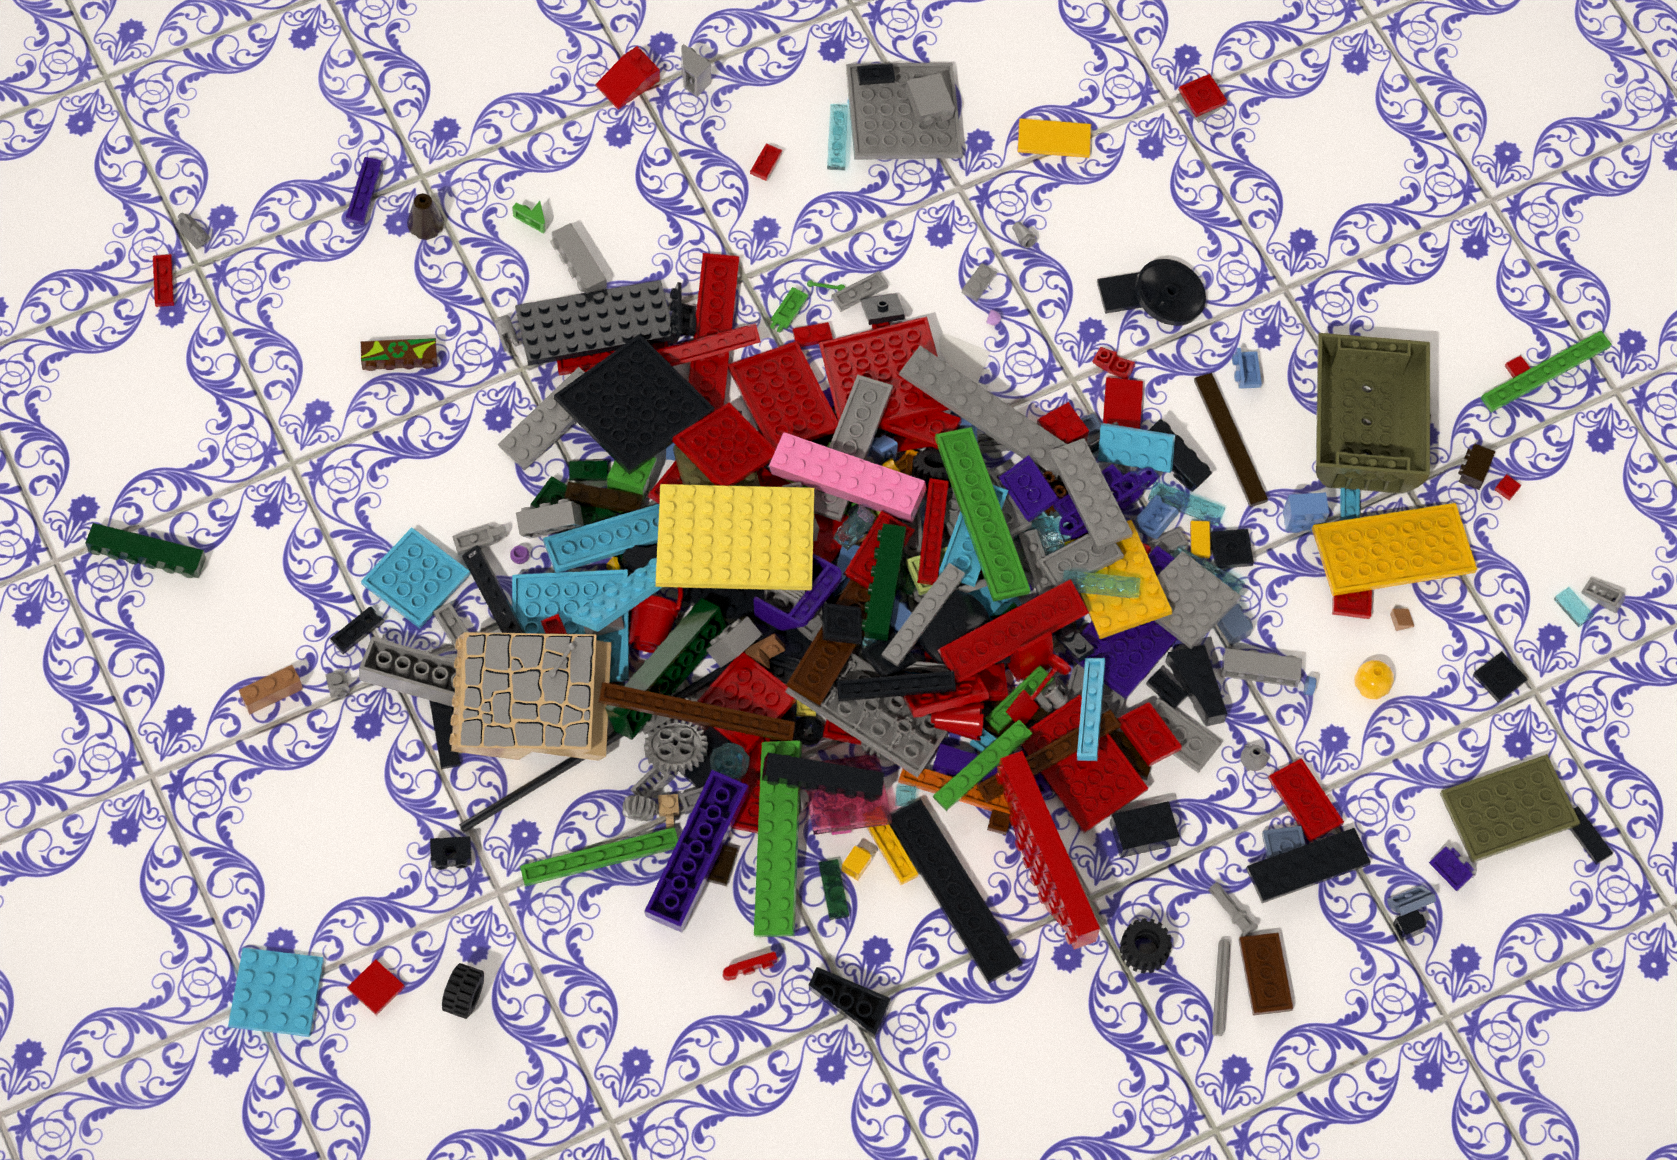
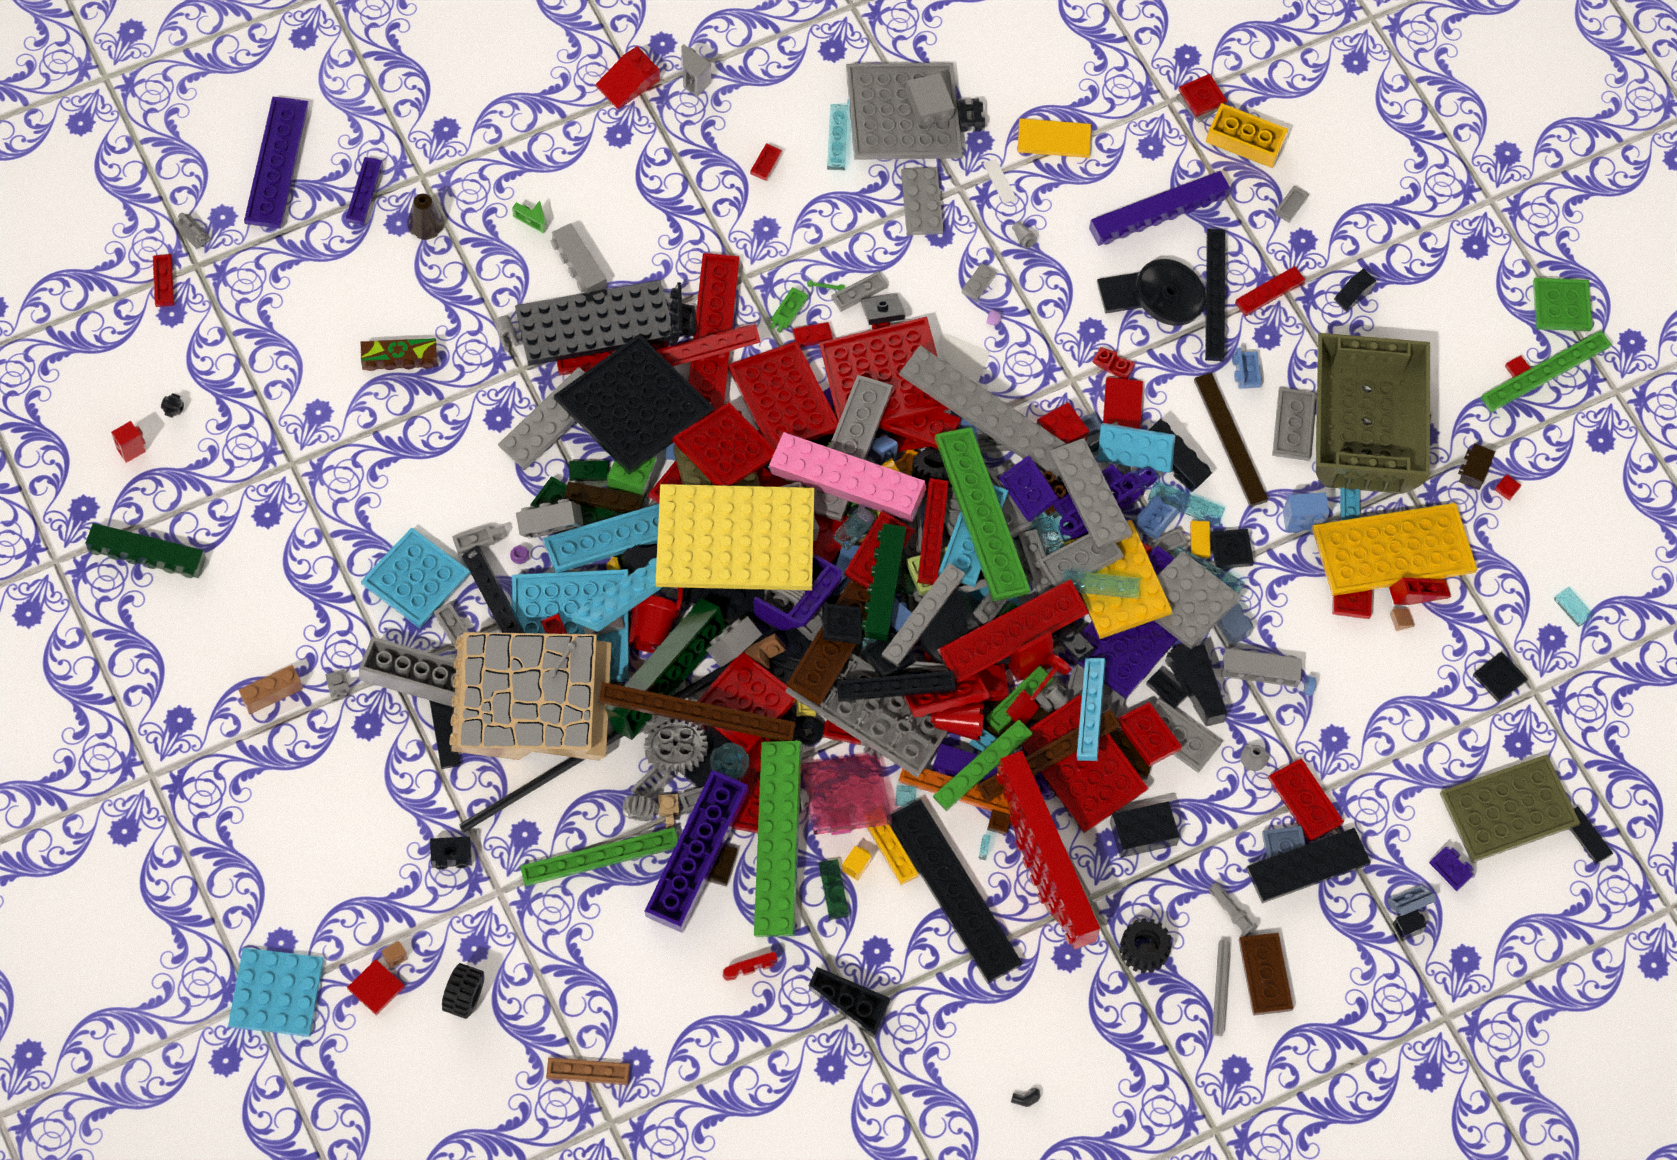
(129, 441): none -> red brick
(172, 405): none -> black gear
(276, 162): none -> dark purple plate
(356, 630): black plate -> none
(394, 954): none -> medium nougat slope
(587, 1071): none -> medium nougat tile
(822, 776): black brick -> none
(875, 74): black plate -> none
(922, 201): none -> light grey plate
(976, 108): none -> black brick
(984, 847): none -> clear light blue tile
(988, 609): none -> light grey tile
(999, 181): none -> white sticker
(1028, 1099): none -> black arm
(1159, 208): none -> dark purple brick
(1215, 295): none -> black plate
(1246, 135): none -> yellow brick
(1270, 291): none -> red plate
(1291, 204): none -> light grey tile
(1294, 424): none -> light grey tile
(1355, 290): none -> black slope
(1374, 679): yellow cylinder -> none
(1418, 590): none -> red slope
(1562, 304): none -> bright green plate
(1601, 600): light grey slope -> none

